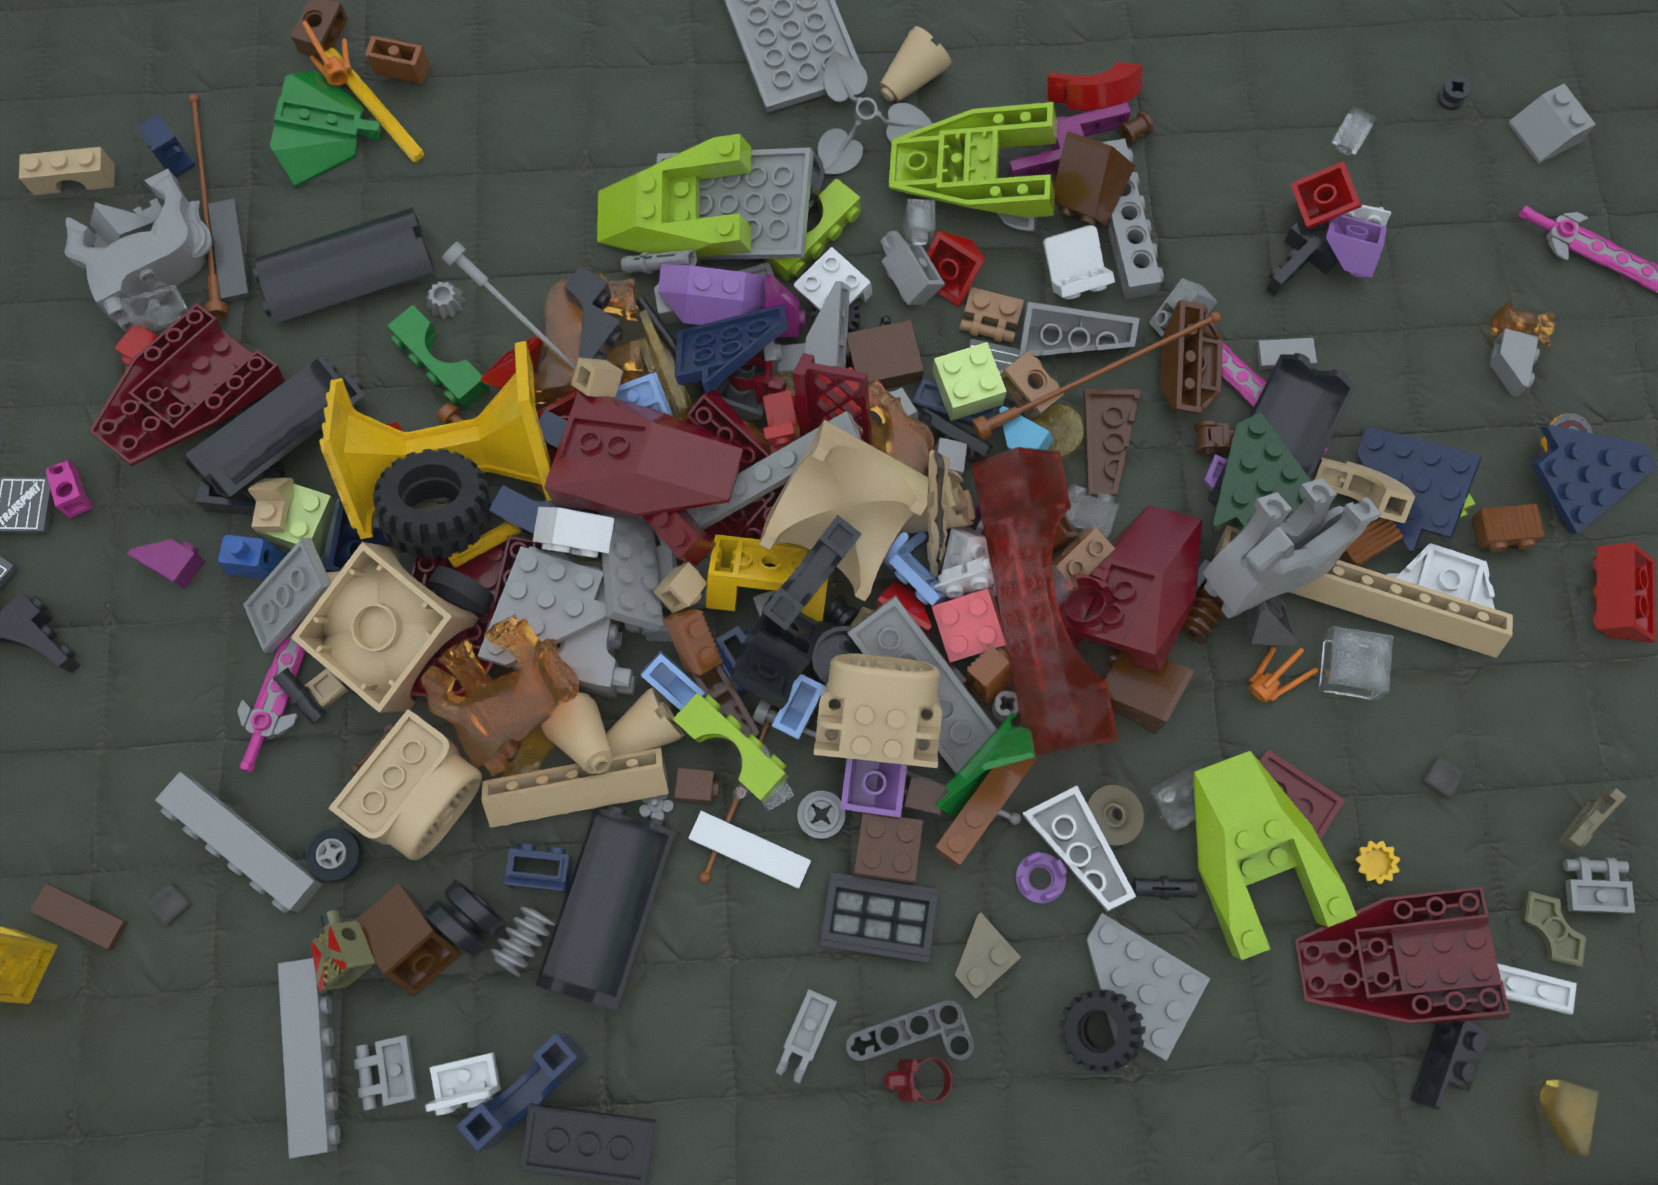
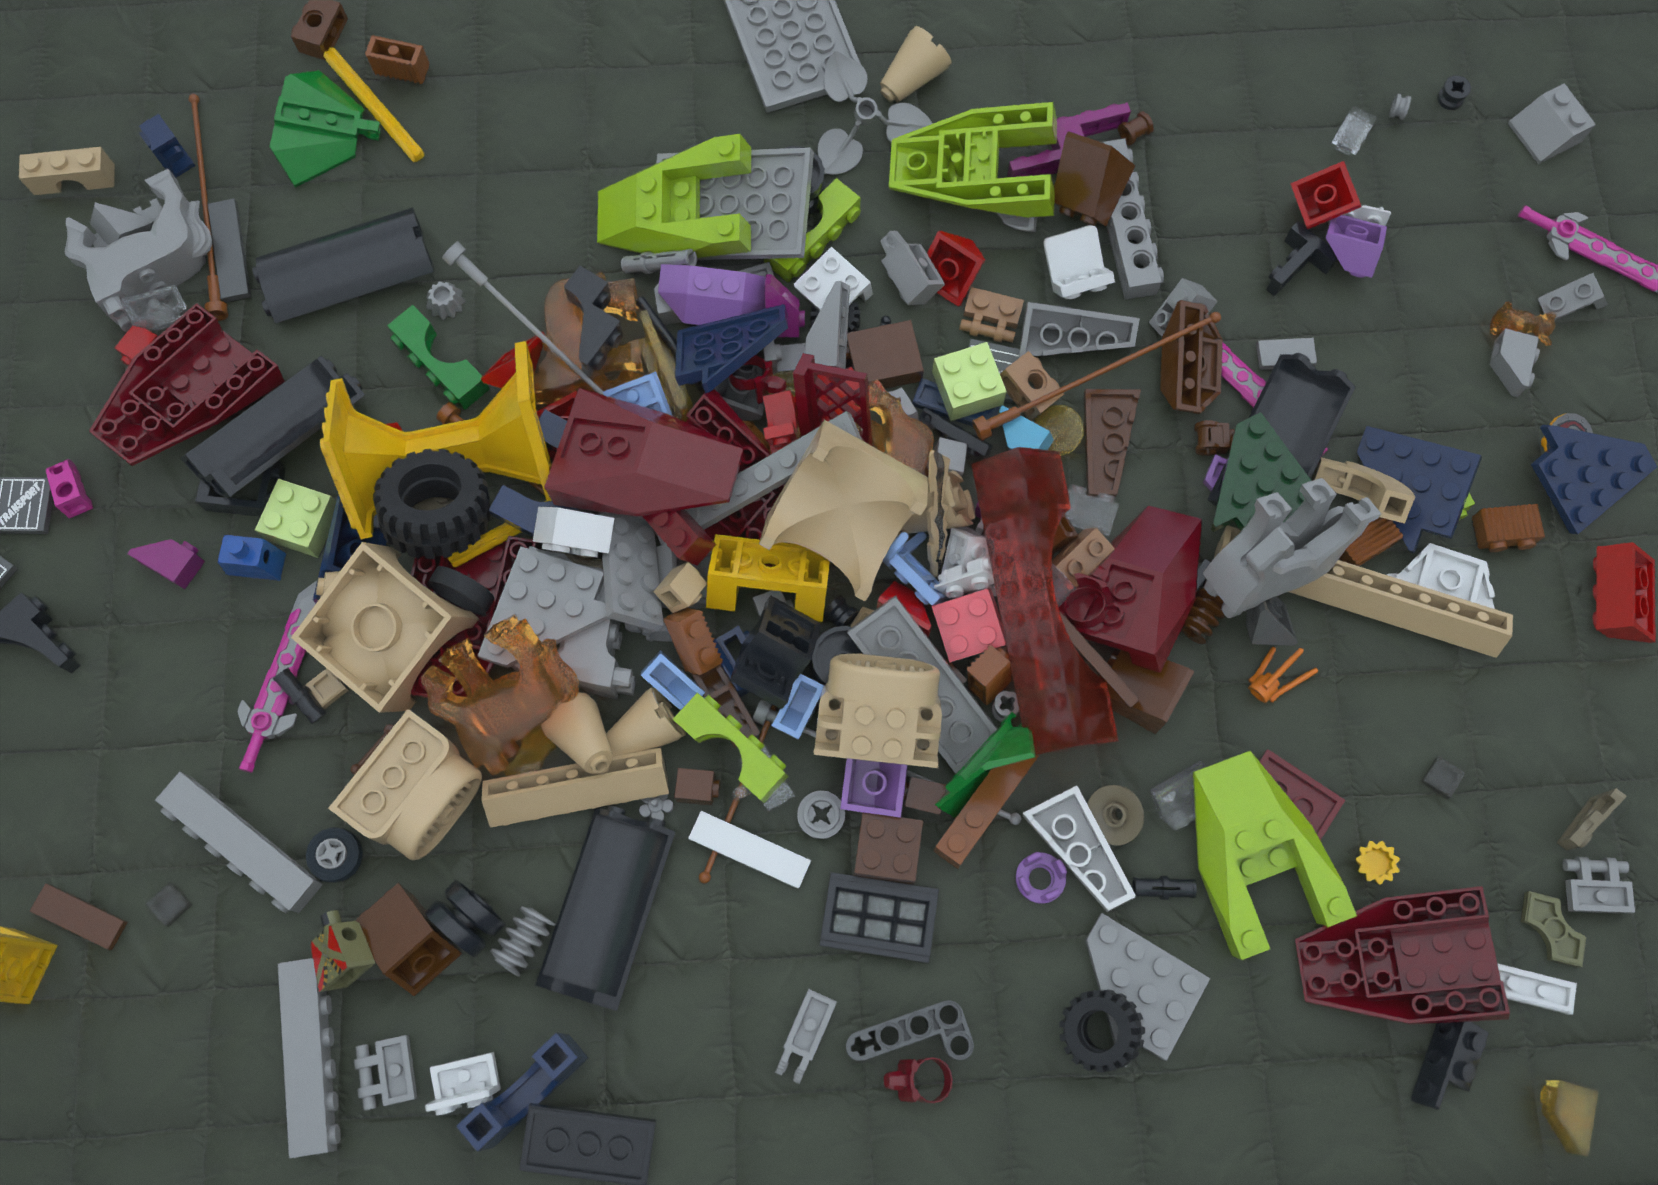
(272, 504): tan slope -> none
(287, 595): light grey tile -> none
(333, 69): orange plant -> none
(538, 881): dark blue window -> none
(597, 377): tan brick -> none
(811, 572): black arch -> none
(919, 221): clear slope -> none
(984, 957): dark tan wing -> none
(1096, 91): red arch -> none
(1099, 664): none -> reddish brown tile
(1356, 663): clear brick -> none
(1400, 106): none -> light grey bush
(1573, 297): none -> light grey bracket

